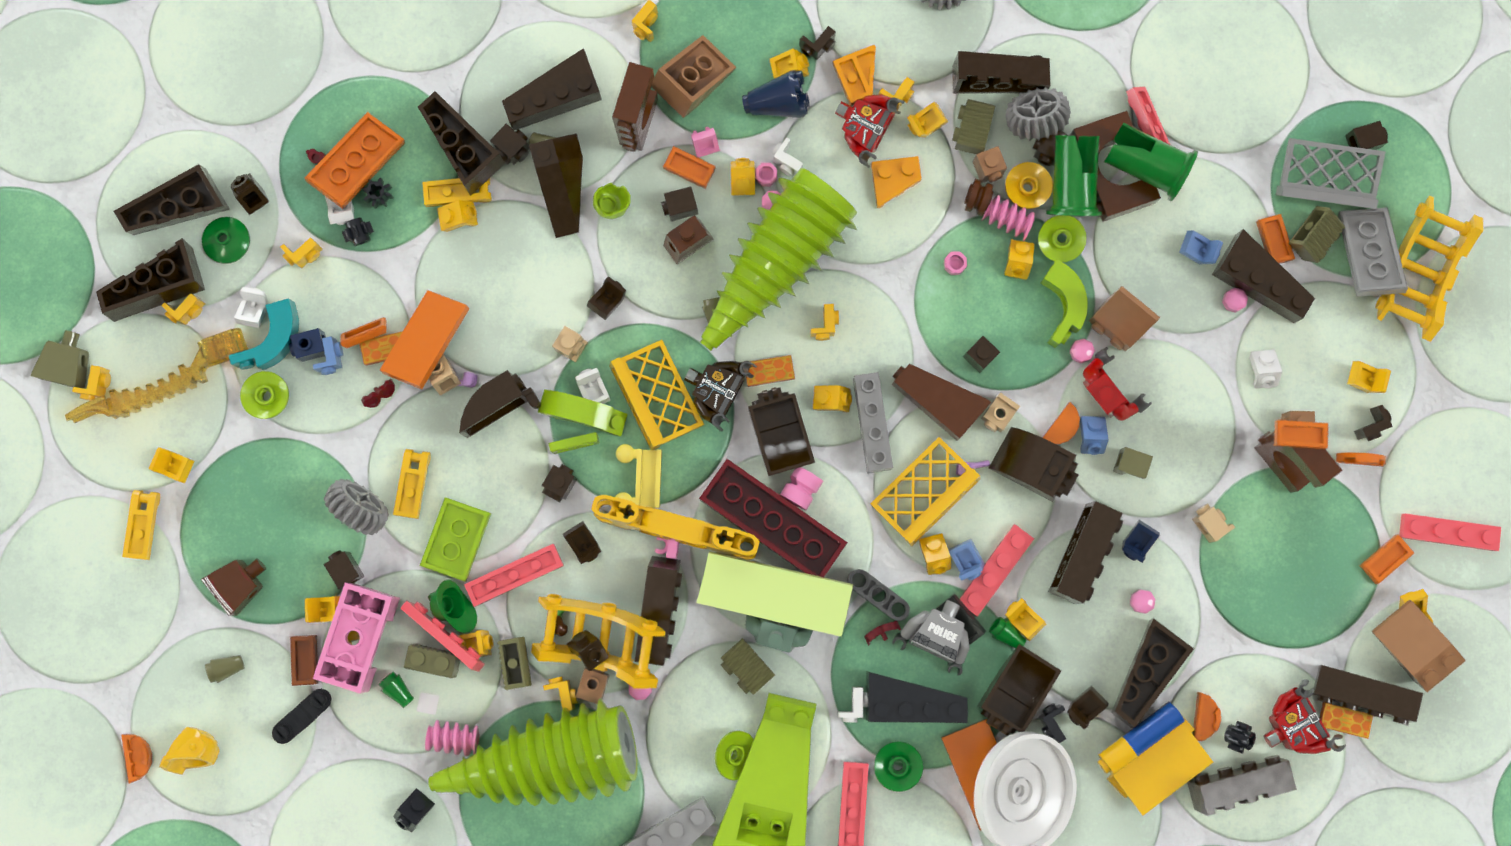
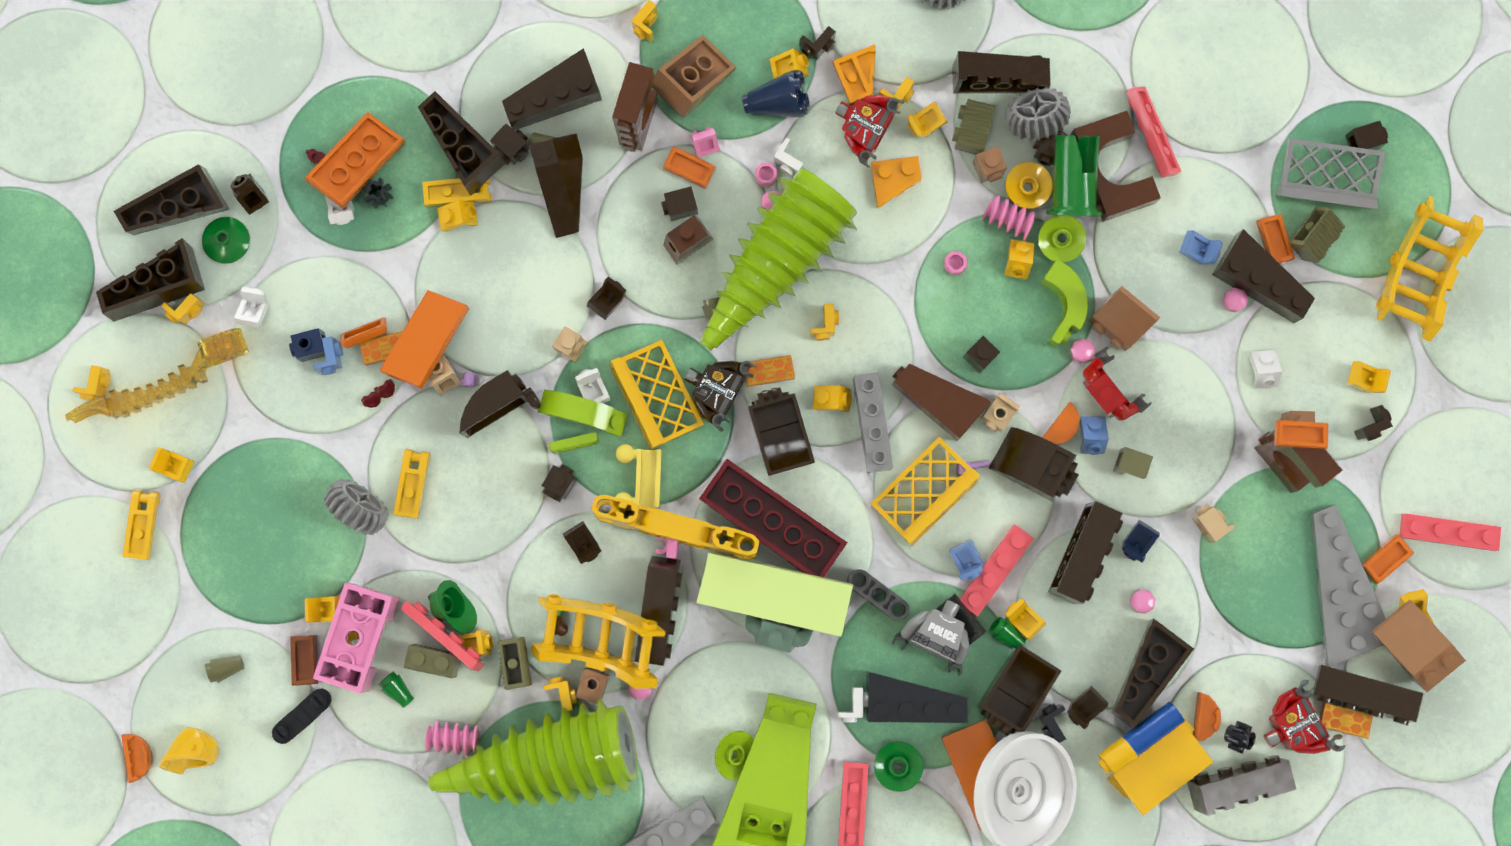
(63, 362): olive torso -> none
(235, 584): reddish brown torso -> none
(253, 395): lime dish -> none
(275, 347): teal arch -> none
(305, 253): yellow bracket -> none
(343, 569): dark brown brick -> none
(357, 231): black gear -> none
(413, 810): black bracket -> none
(427, 703): white sticker -> none
(455, 539): lime tile -> none
(513, 575): coral plate -> none
(588, 649): dark brown bracket -> none
(611, 201): lime hair -> none
(742, 177): yellow bracket -> none
(747, 667): olive brick -> none
(801, 488): bright pink wheel -> none
(881, 630): dark red piece -> none
(935, 554): yellow bracket -> none
(978, 197): reddish brown wheel -> none
(1150, 160): green piece -> none
(1344, 591): none -> light grey wing
(1361, 459): orange tile -> none
(1372, 252): light grey tile -> none

